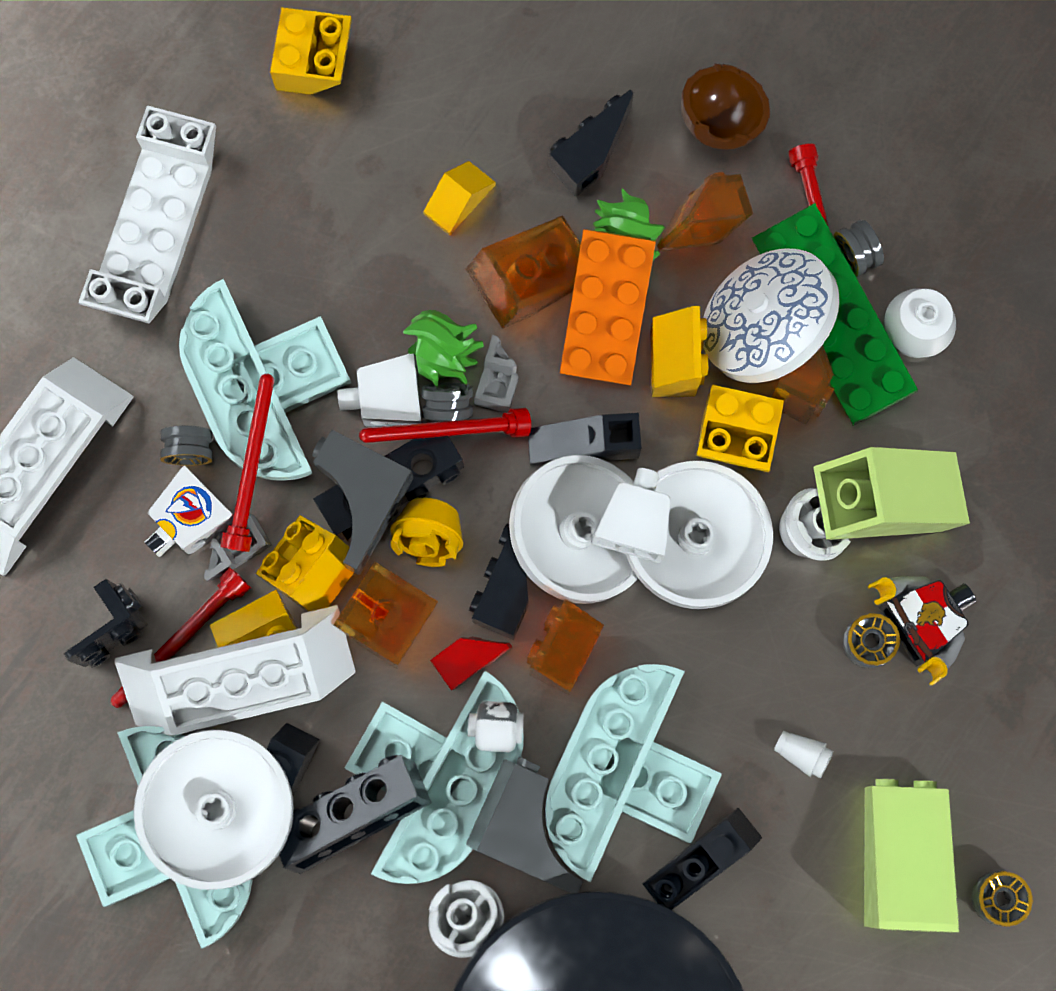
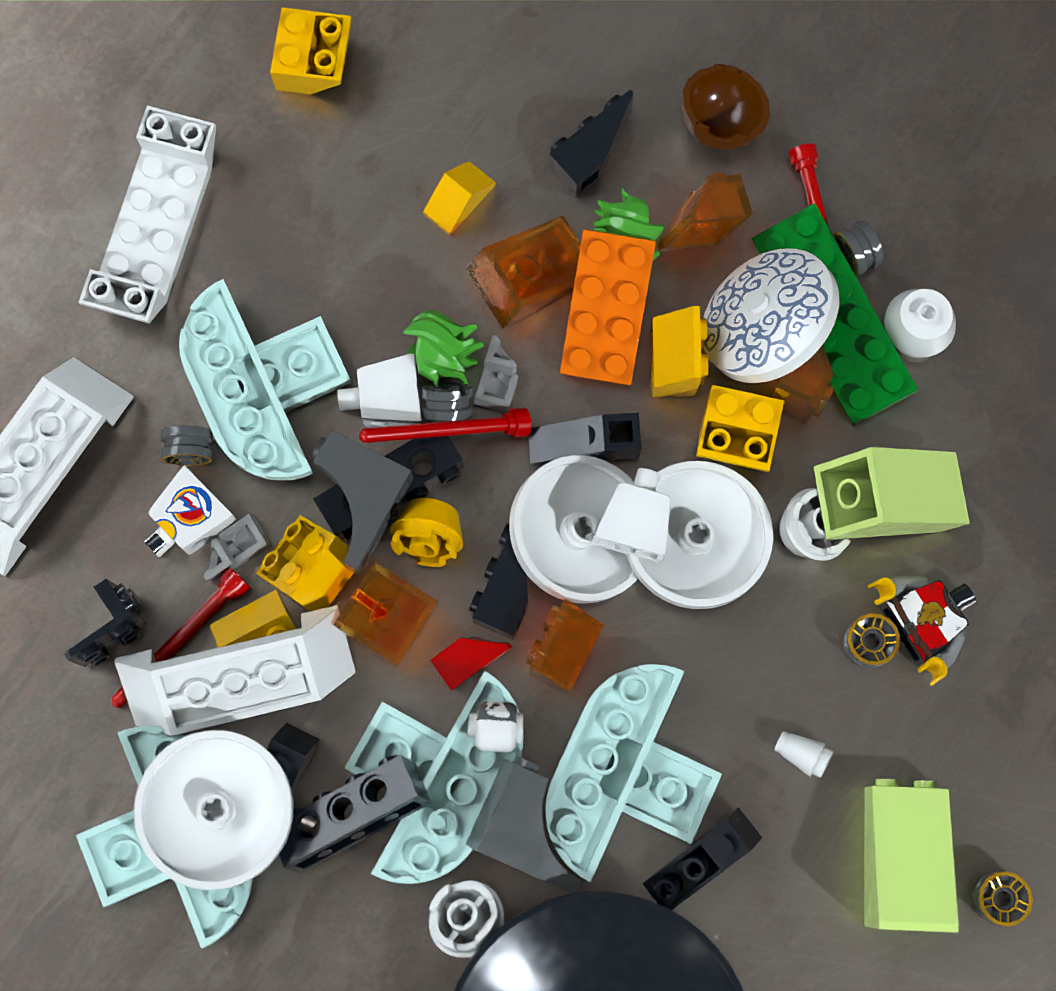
(237, 534): red piece -> none

